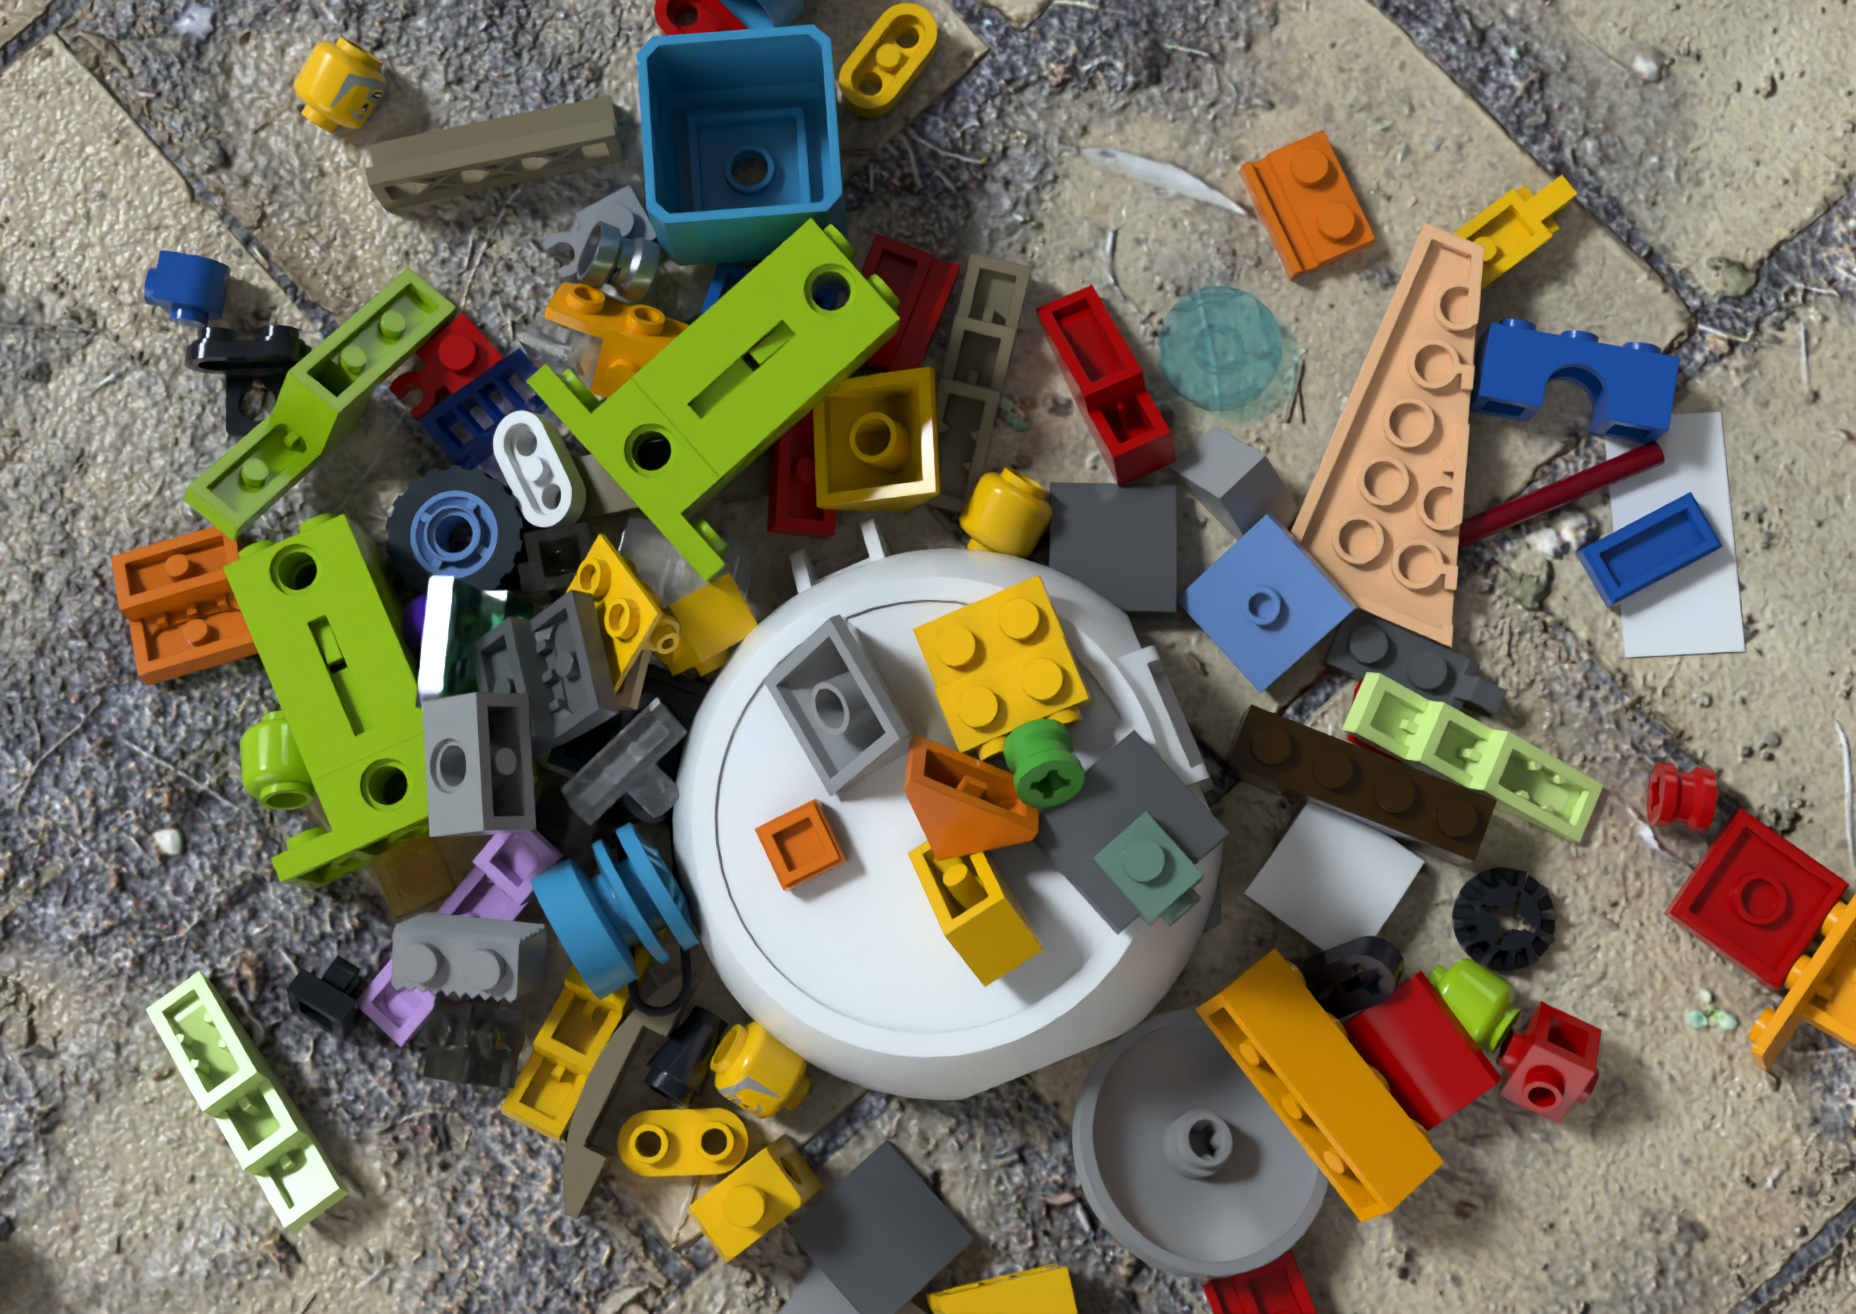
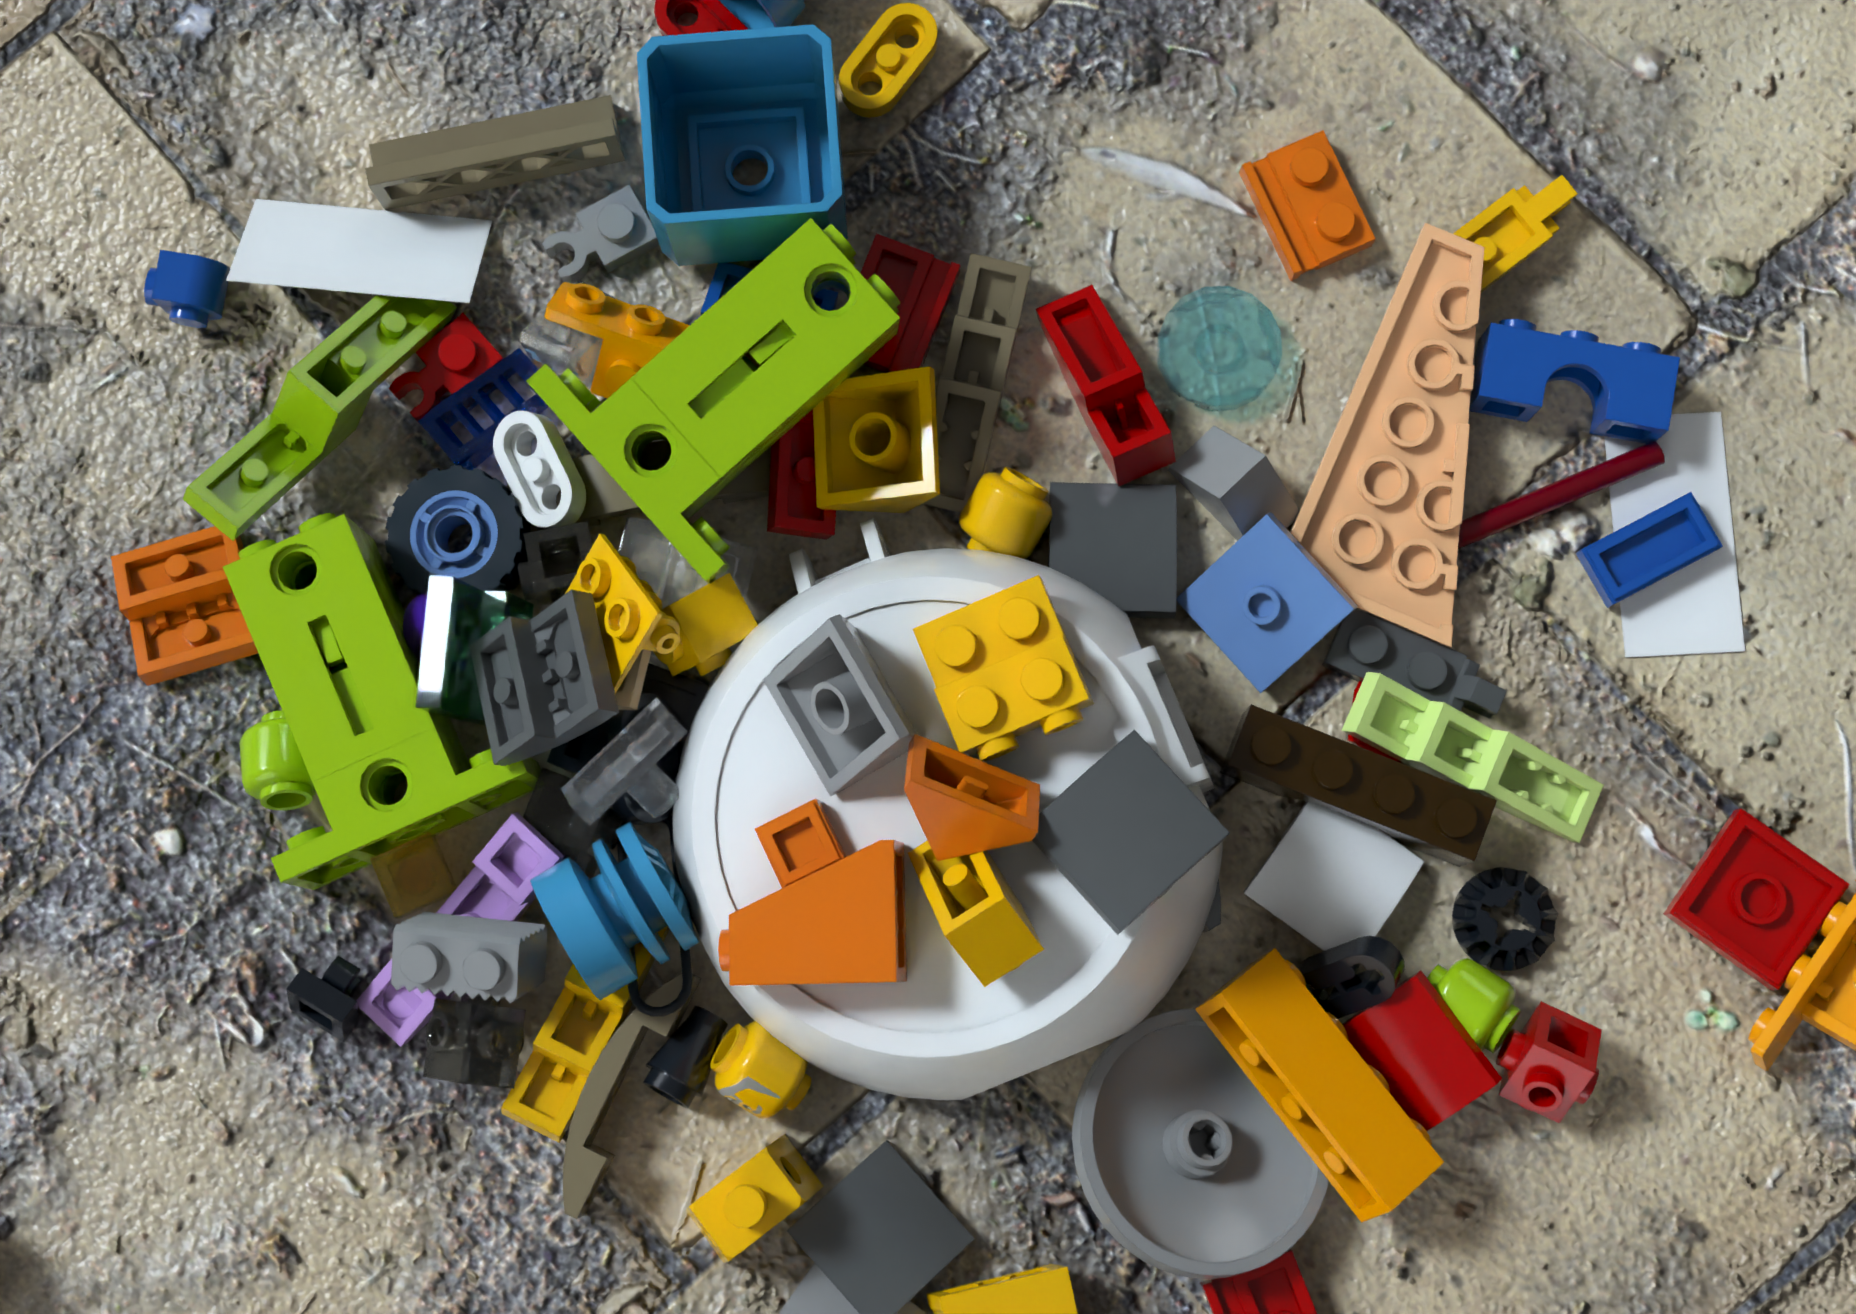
(246, 1101): yellowish green slope -> none
(265, 357): black bracket -> none
(340, 85): yellow head -> none
(360, 251): none -> white sticker
(478, 764): light grey brick -> none
(618, 261): flat silver wheel -> none
(682, 1142): yellow plate -> none
(826, 926): none -> orange slope
(1043, 763): bright green wheel -> none
(1151, 871): sand green bracket -> none
(1681, 796): red wheel -> none

